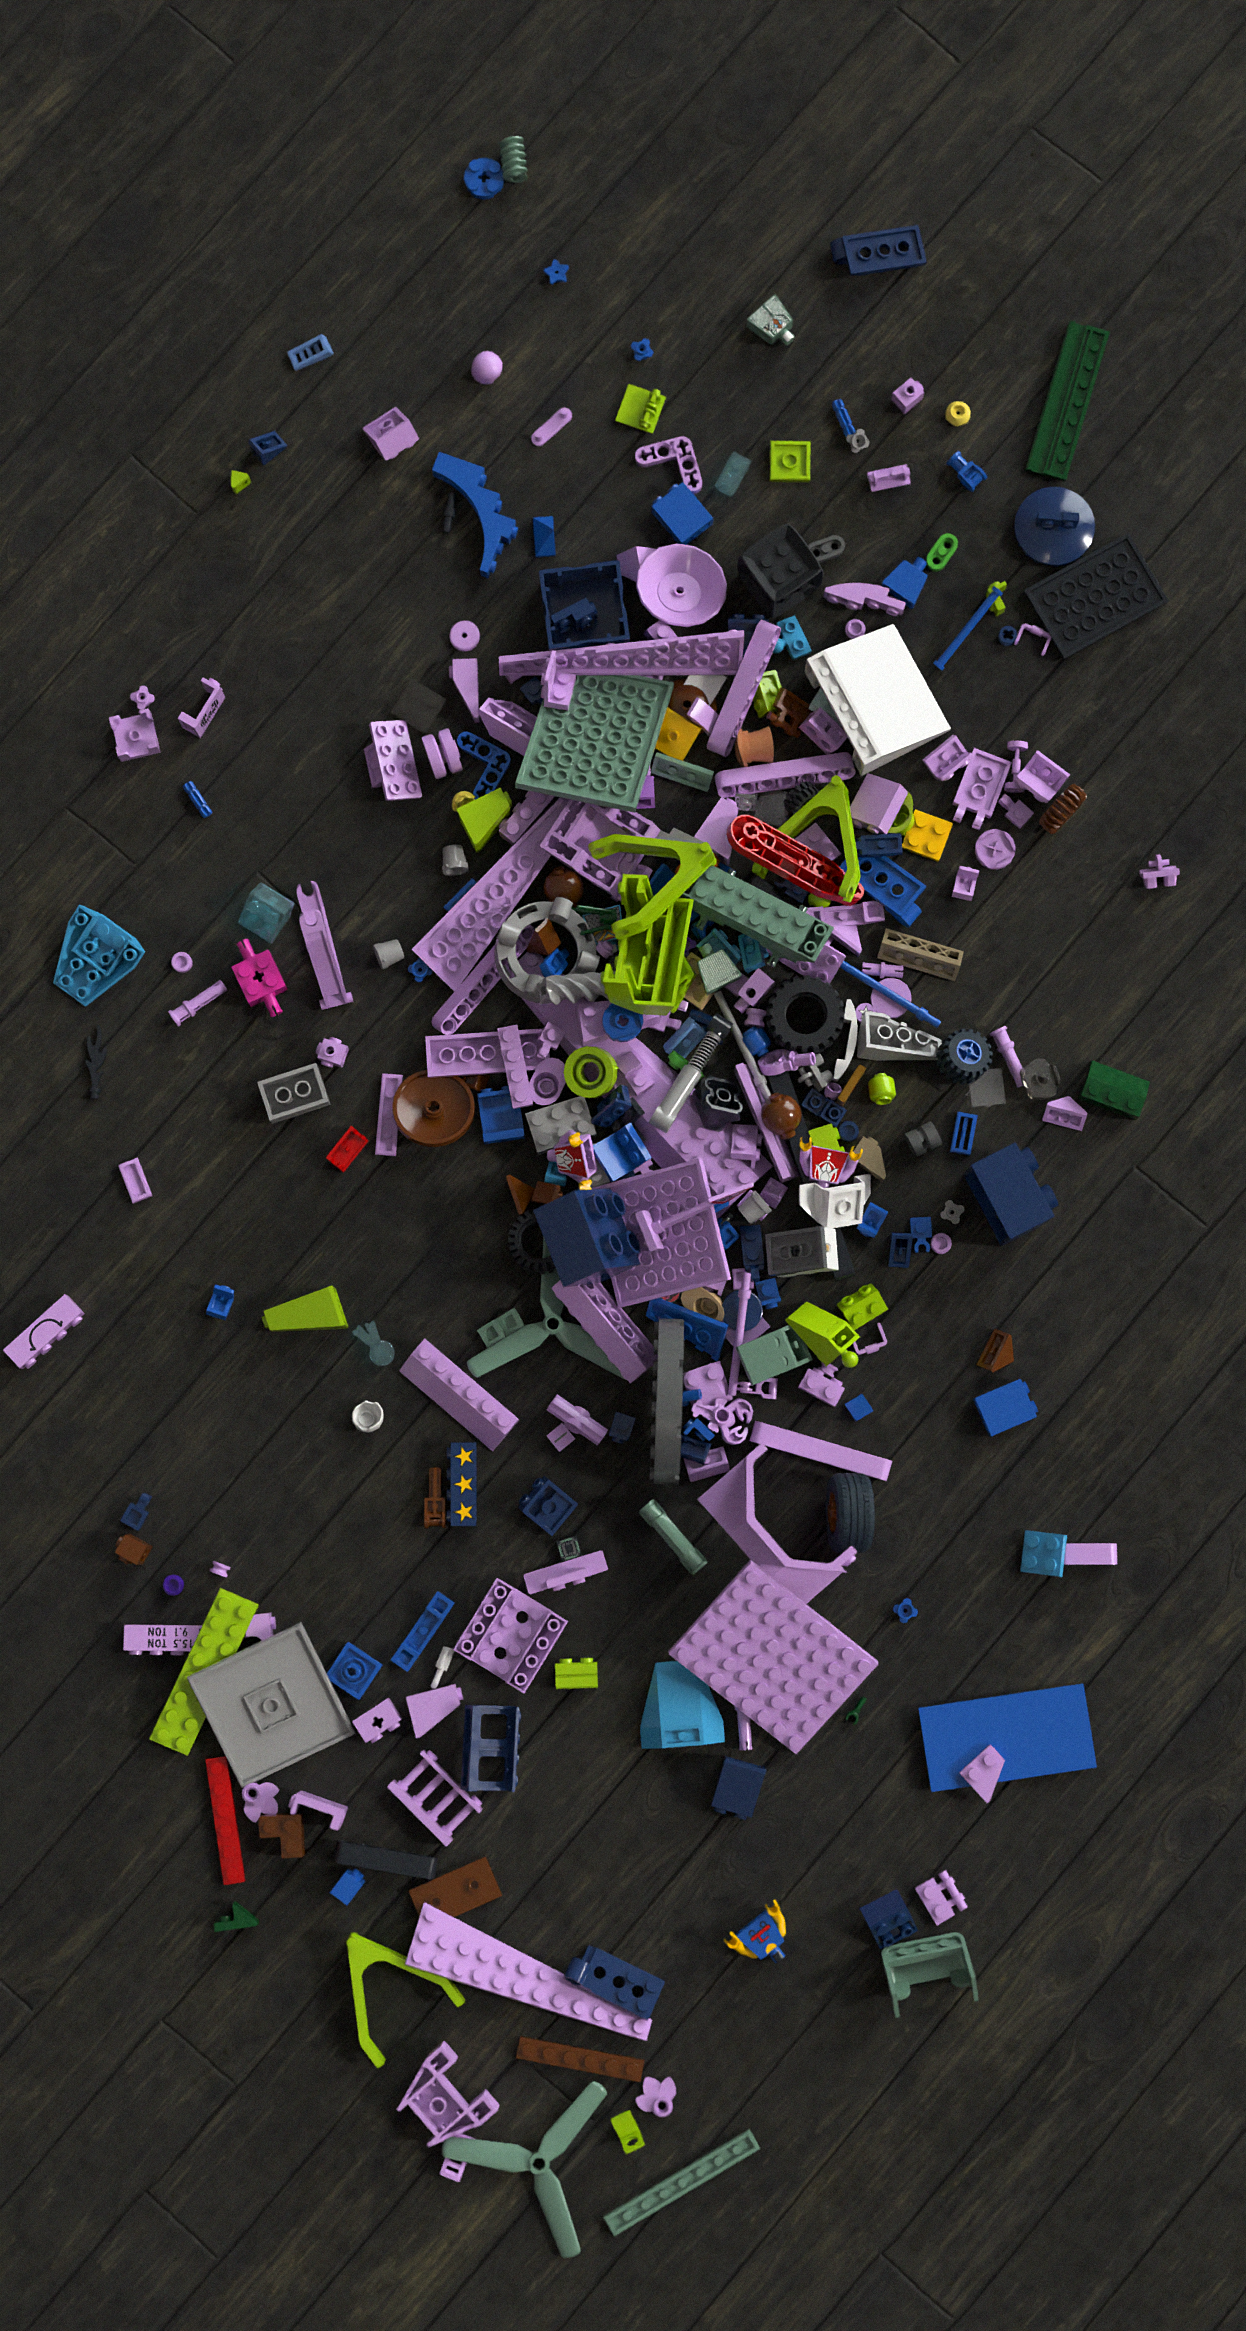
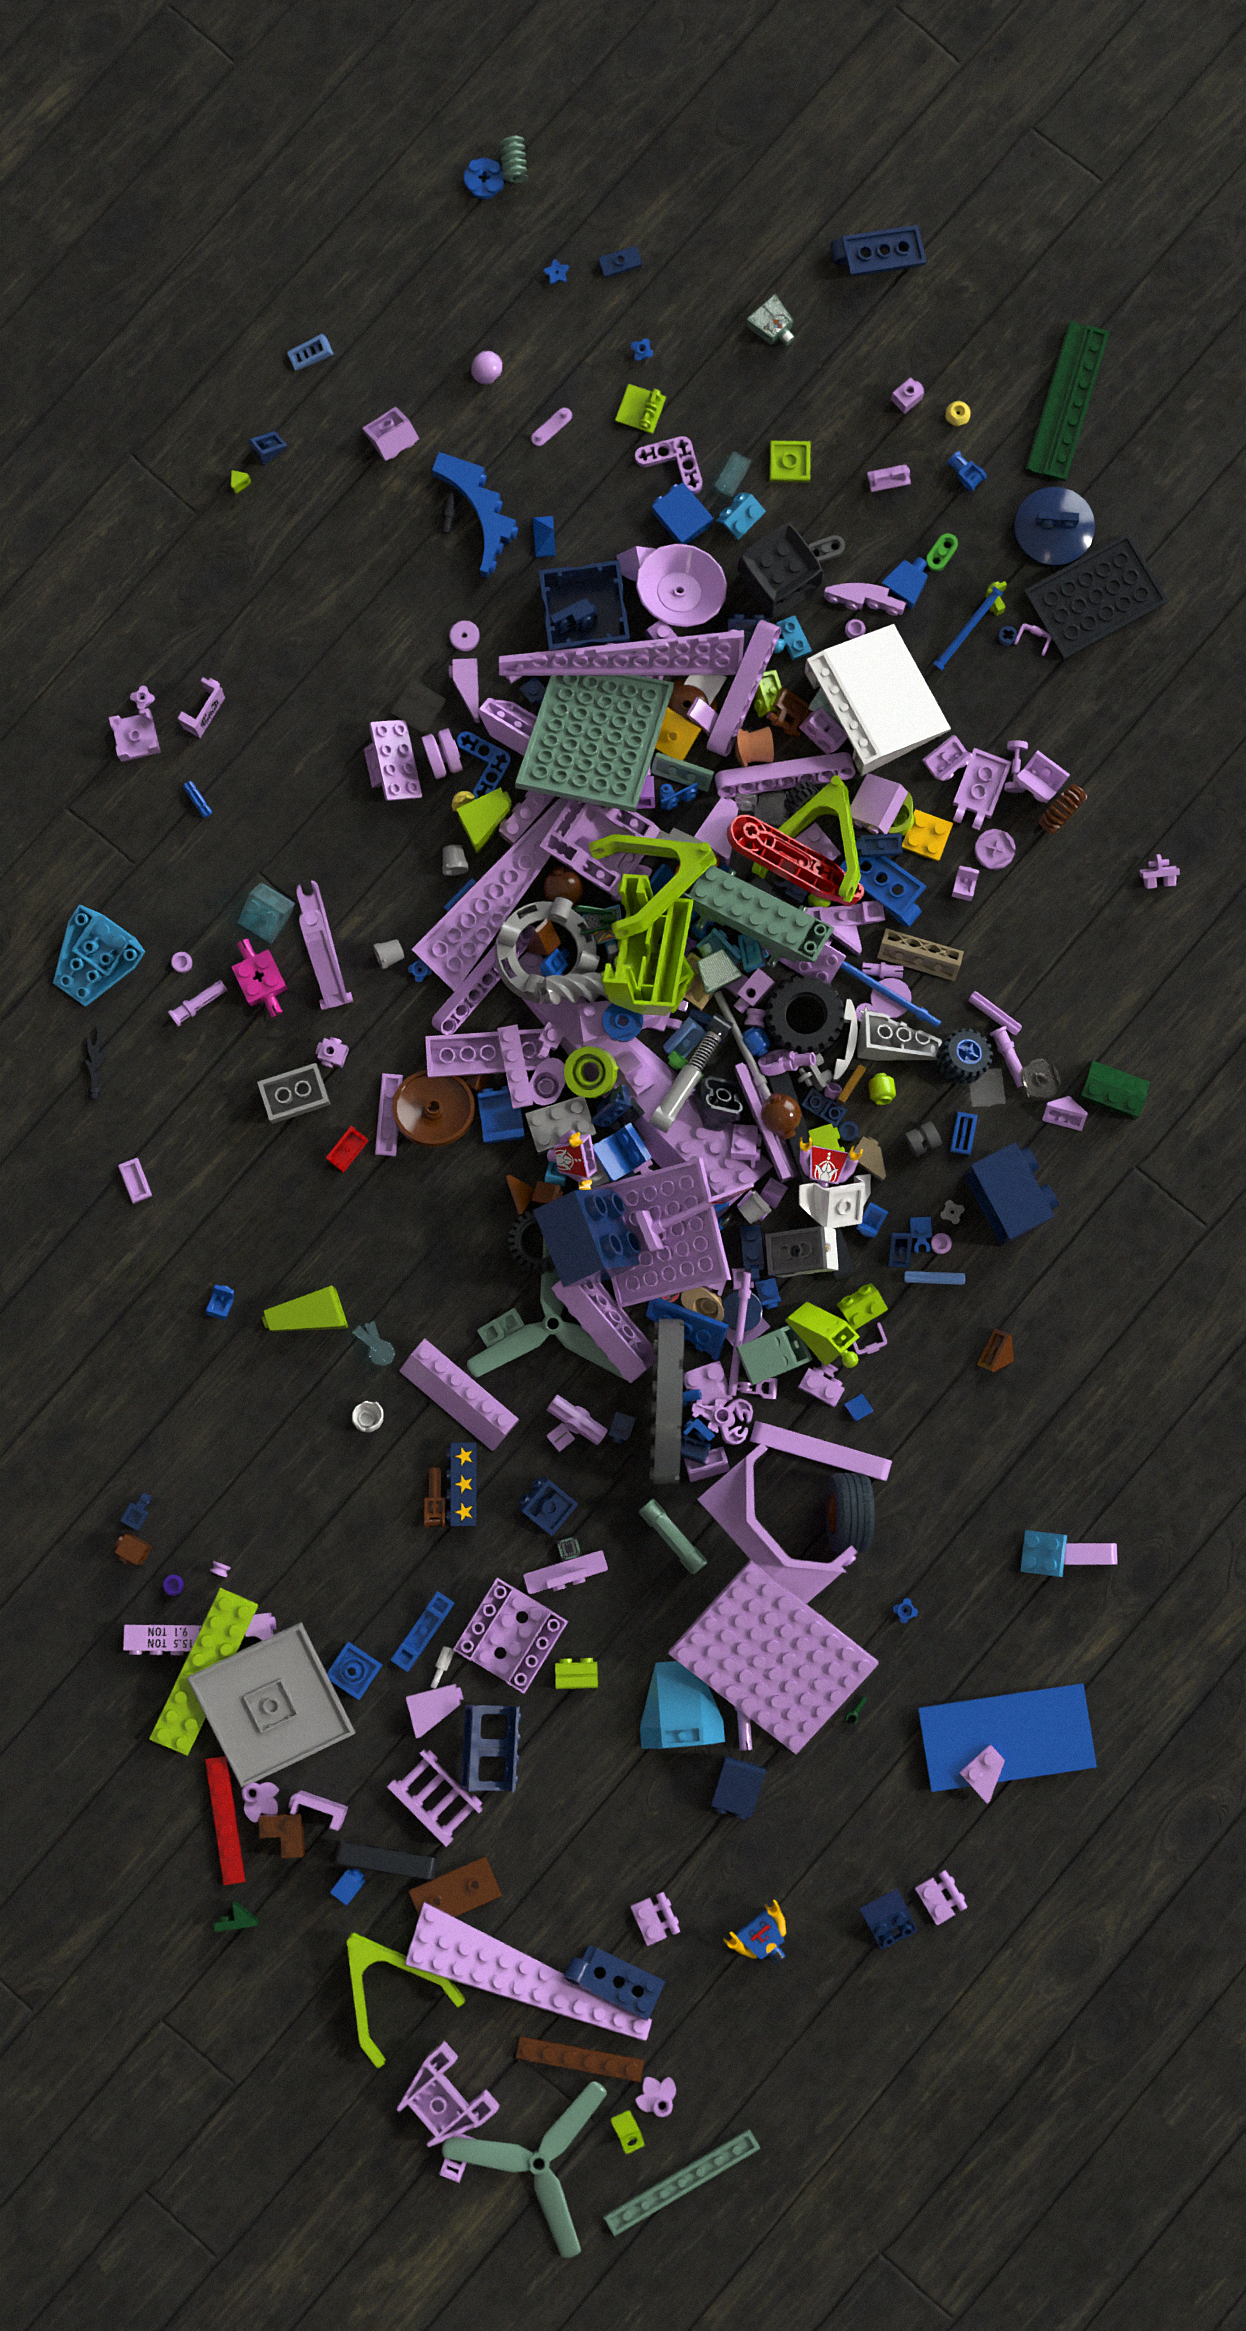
(44, 1331): lavender brick -> none
(365, 1722): lavender brick -> none
(557, 685): lavender bracket -> none
(605, 948): lavender plate -> none
(620, 262): none -> dark blue plate
(649, 1921): none -> lavender plate
(670, 799): none -> blue hinge
(728, 1234): blue tile -> none
(741, 514): none -> dark azure bracket
(843, 417): blue axle -> none
(863, 442): light grey plate -> none
(927, 1961): sand green windscreen -> none
(934, 1277): none -> medium blue axle
(995, 1013): none -> lavender axle
(1005, 1407): blue panel -> none
(1017, 812): lavender plate -> none

